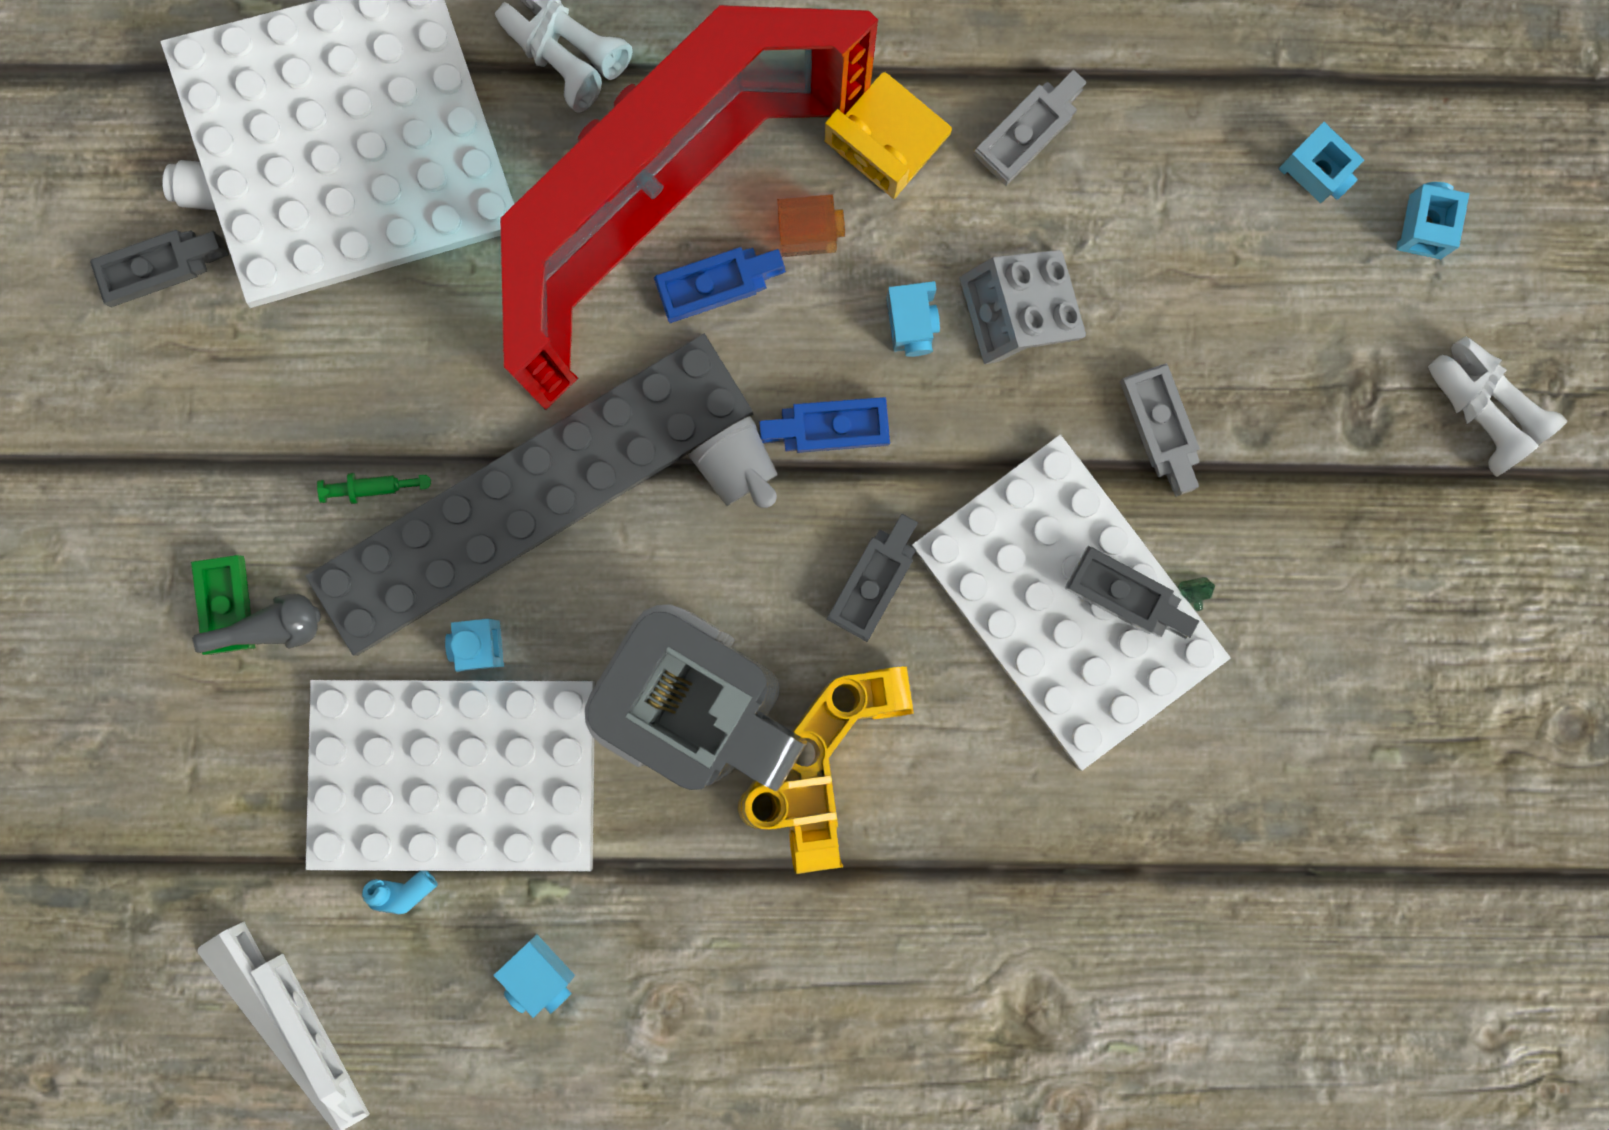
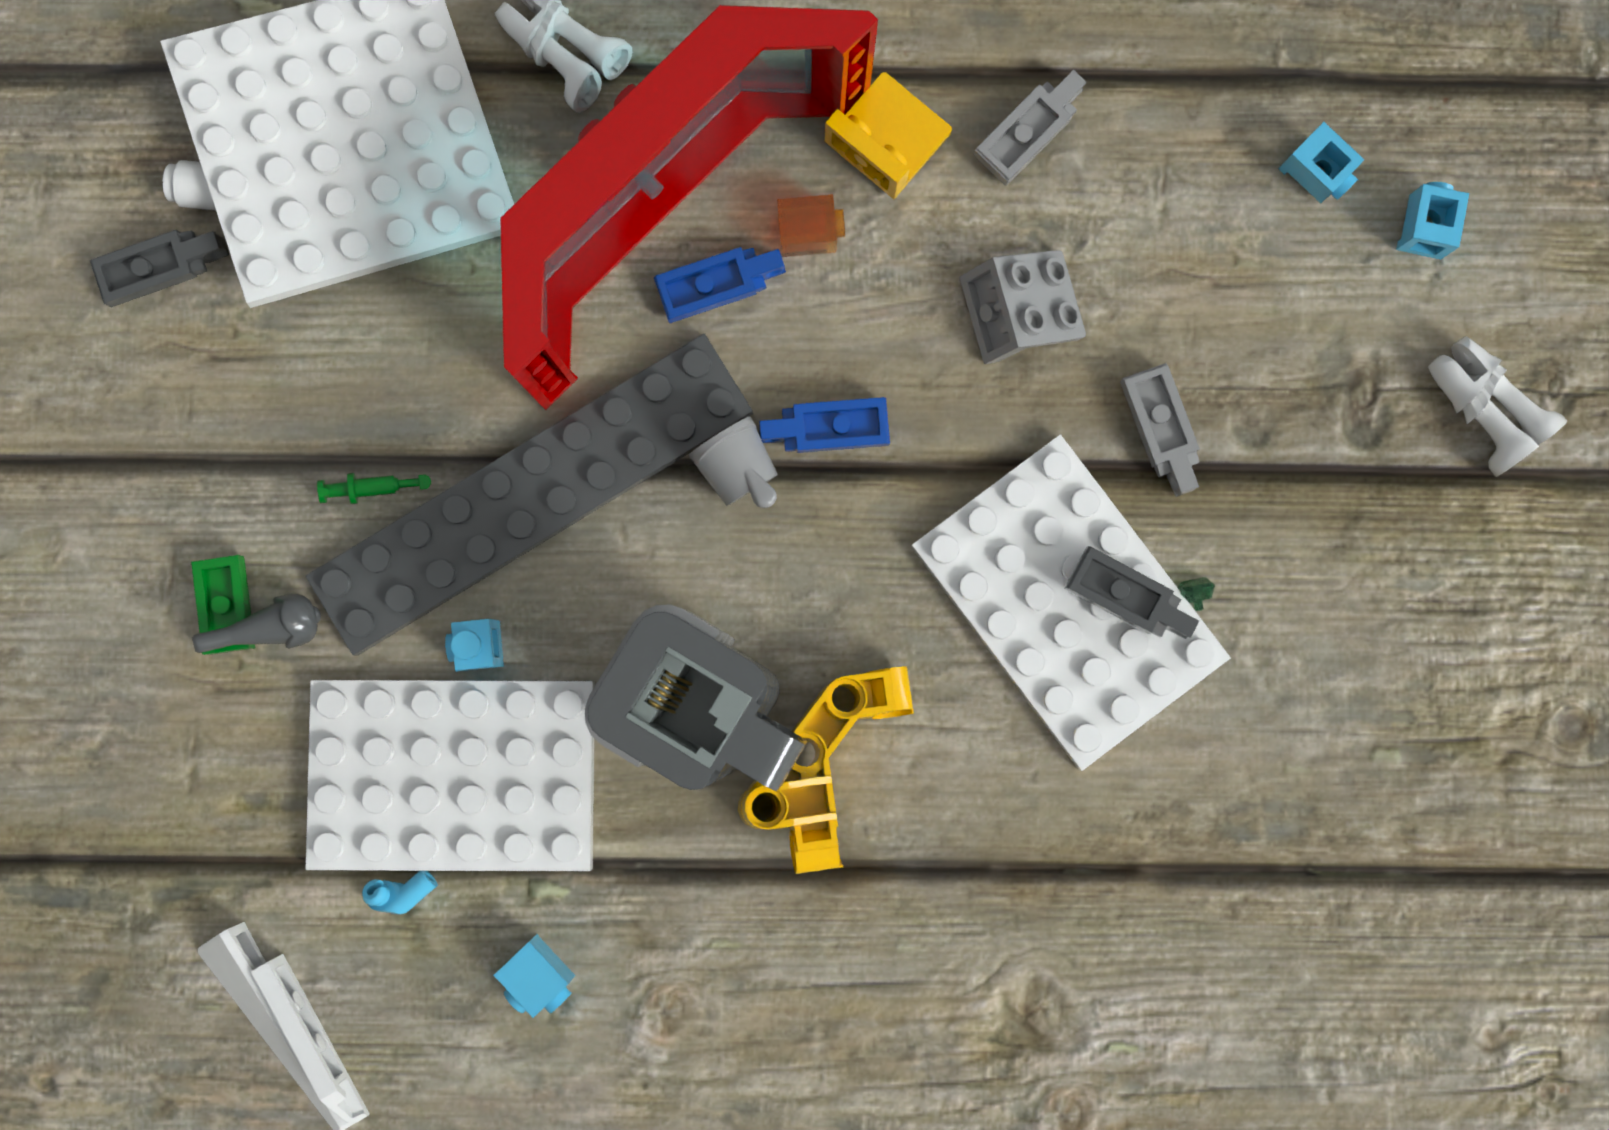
(874, 580): dark grey hinge -> none
(913, 318): medium azure brick -> none

